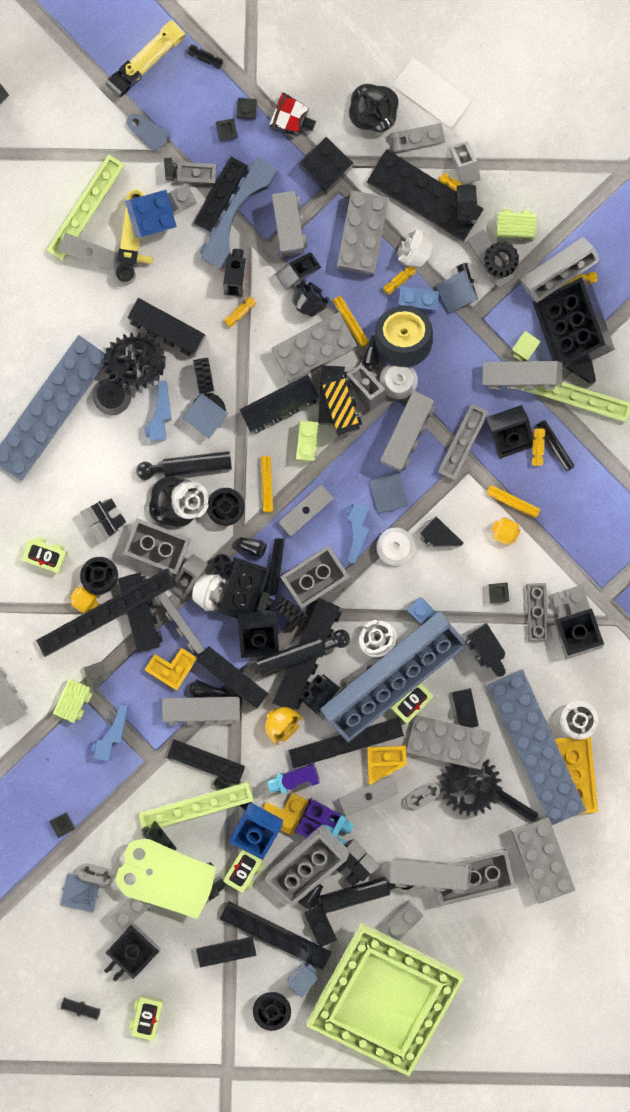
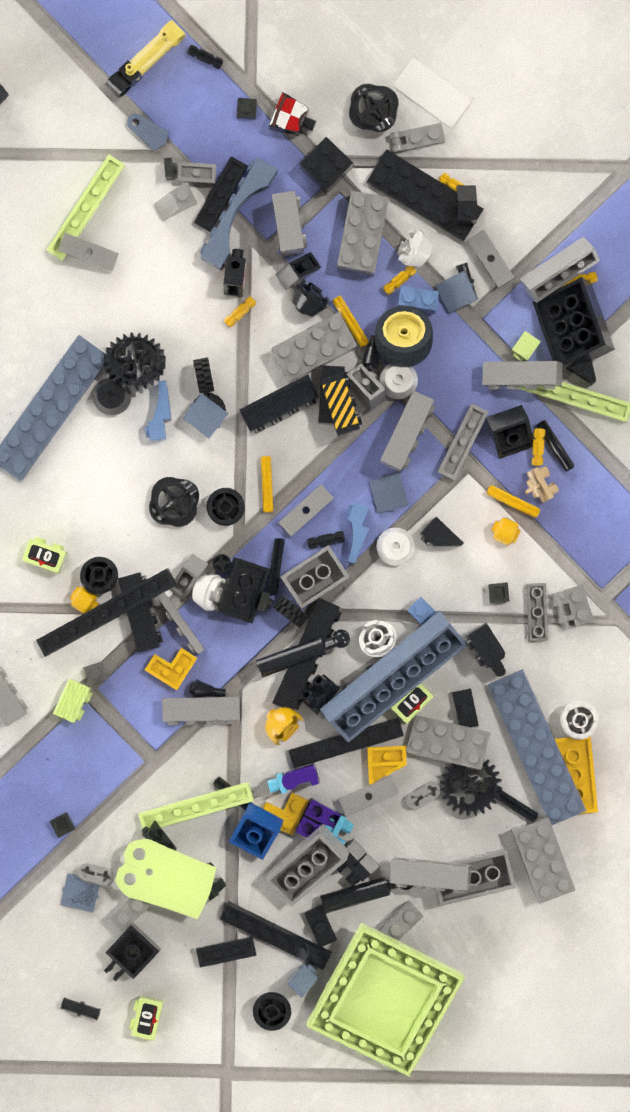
(99, 512): black hips -> none
(103, 748): medium blue slope -> none
(129, 248): piece -> none
(150, 213): blue brick -> none
(157, 546): light grey brick -> none
(167, 327): black brick -> none
(186, 465): black piece -> none
(189, 500): white cone -> none
(206, 761): black tile -> none
(226, 130): pearl dark grey plate -> none
(232, 677): black brick -> none
(243, 870): brick -> none
(252, 546): black cone -> none
(258, 633): black brick -> none
(307, 441): yellowish green brick -> none
(311, 898): black cone -> none
(325, 540): none -> black axle
(465, 163): light grey slope -> none
(507, 249): black tyre -> none
(516, 225): yellowish green brick -> none
(538, 485): none -> tan hips
(579, 633): black slope -> none

